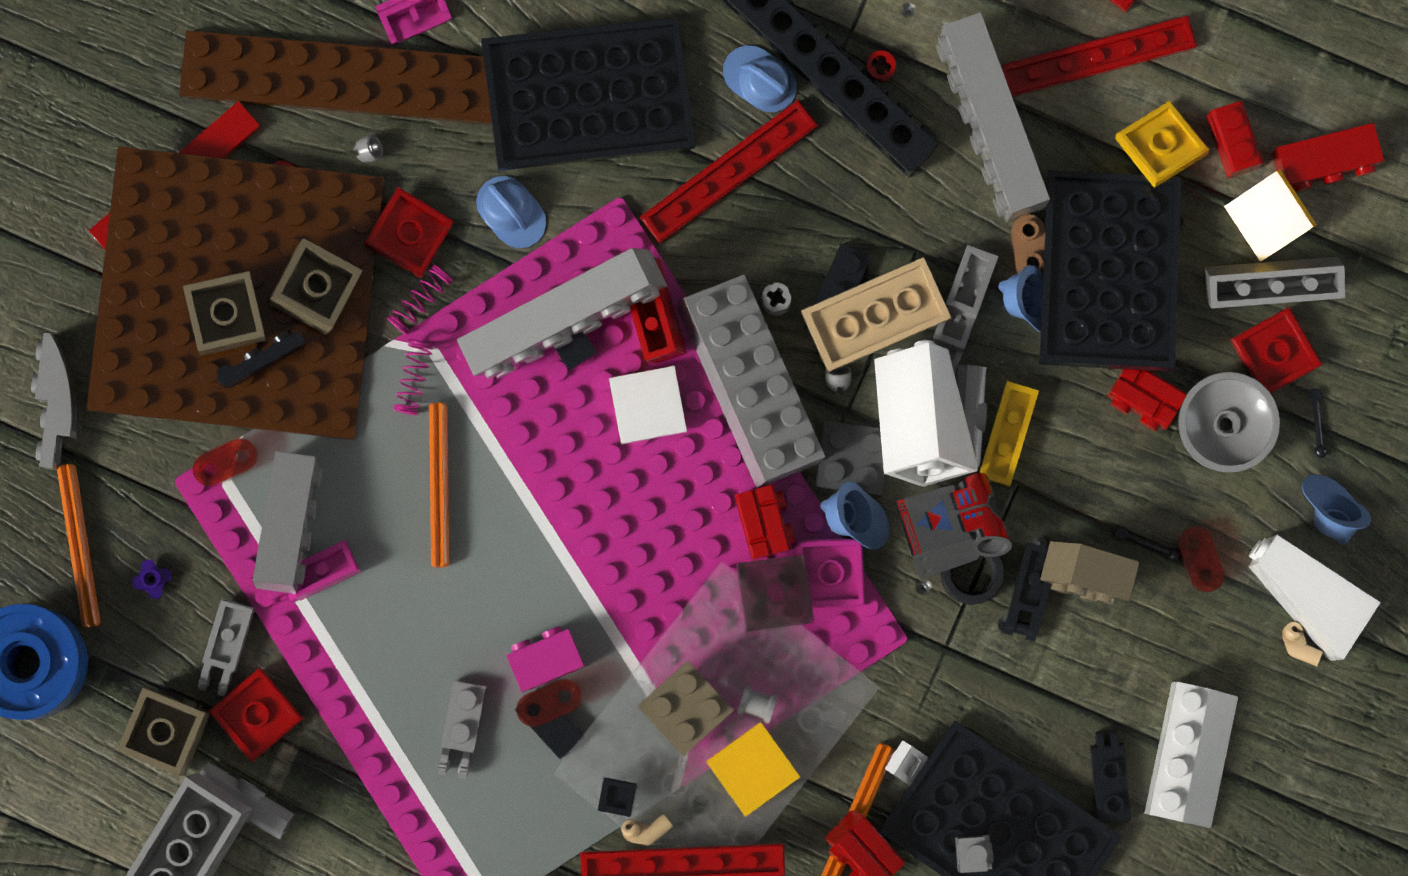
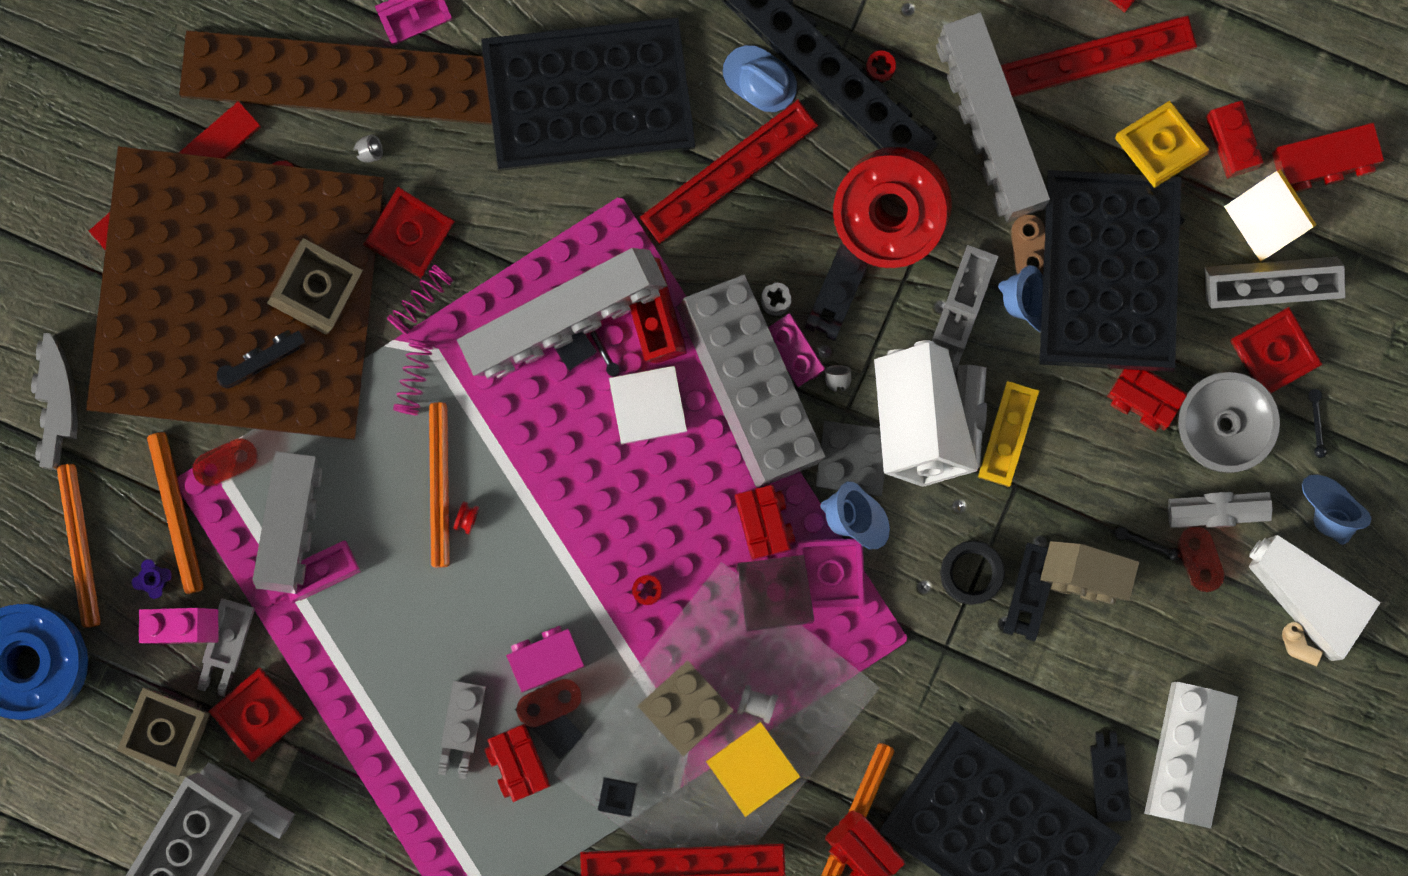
(175, 512): none -> orange axle
(178, 626): none -> dark pink brick
(224, 313): dark tan brick -> none
(466, 517): none -> red bush
(511, 212): medium blue piece -> none
(518, 763): none -> red brick
(612, 368): none -> black hinge
(644, 580): none -> red bush
(645, 833): tan arm -> none
(795, 350): none -> dark pink hinge
(872, 232): none -> red piece
(876, 314): tan plate -> none
(906, 762): white plate -> none
(953, 525): dark grey piece -> none
(974, 853): light grey brick -> none
(1219, 510): none -> light grey piece

